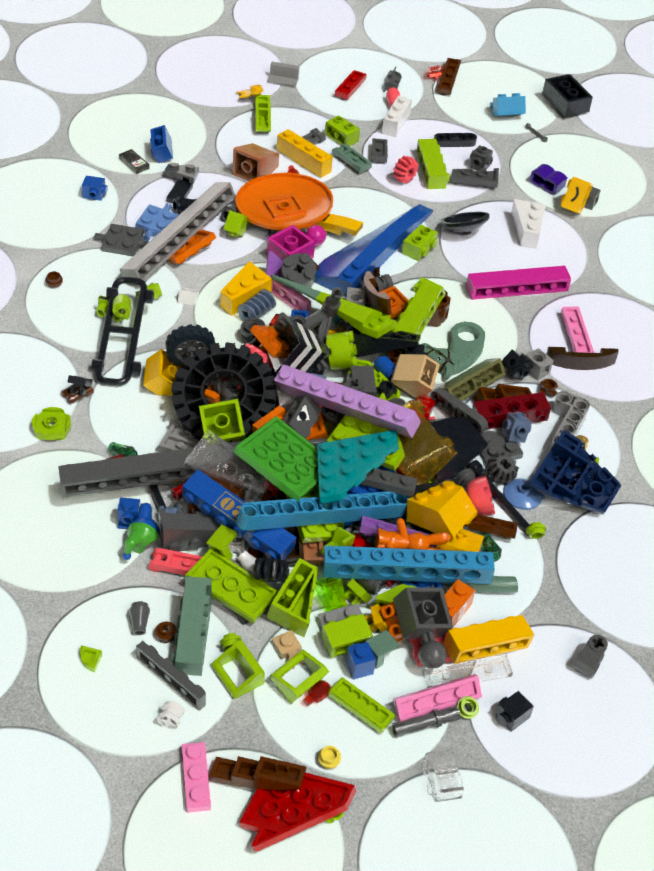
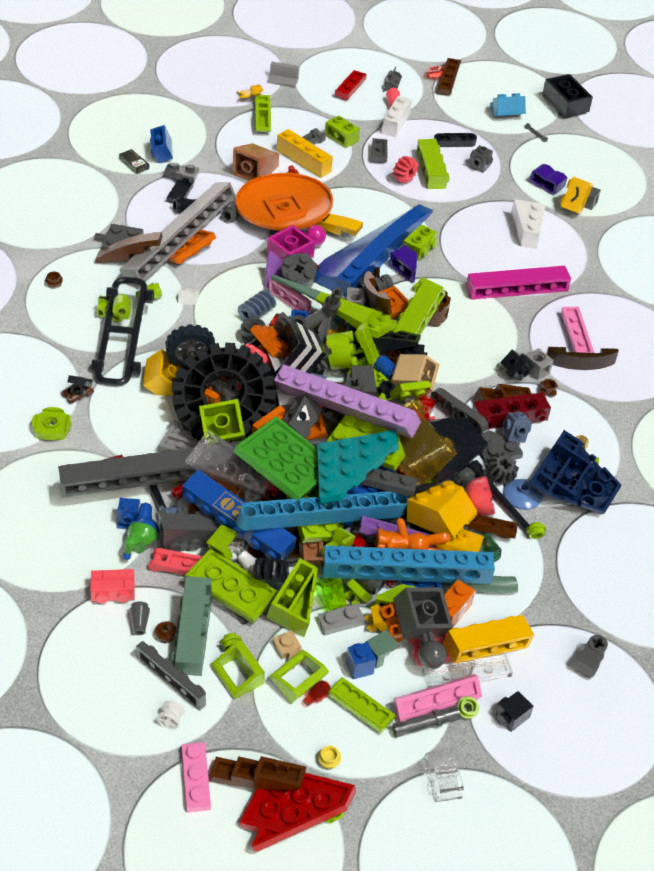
(90, 657): lime tile -> none
(94, 188): blue brick -> none
(112, 585): none -> coral brick
(125, 450): clear green cone -> none
(133, 245): none -> reddish brown slope
(155, 220): medium blue plate -> none
(236, 224): lime brick -> none
(243, 286): yellow wedge -> none
(345, 633): lime brick -> none
(352, 158): sand green plate -> none
(367, 344): none -> lime plate
(404, 262): none -> dark purple slope
(409, 390): none -> lime plate
(461, 352): sand green animal -> none
(465, 222): black dish -> none
(475, 377): olive brick -> none
(482, 177): dark grey wing -> none
(574, 411): light grey beam -> none

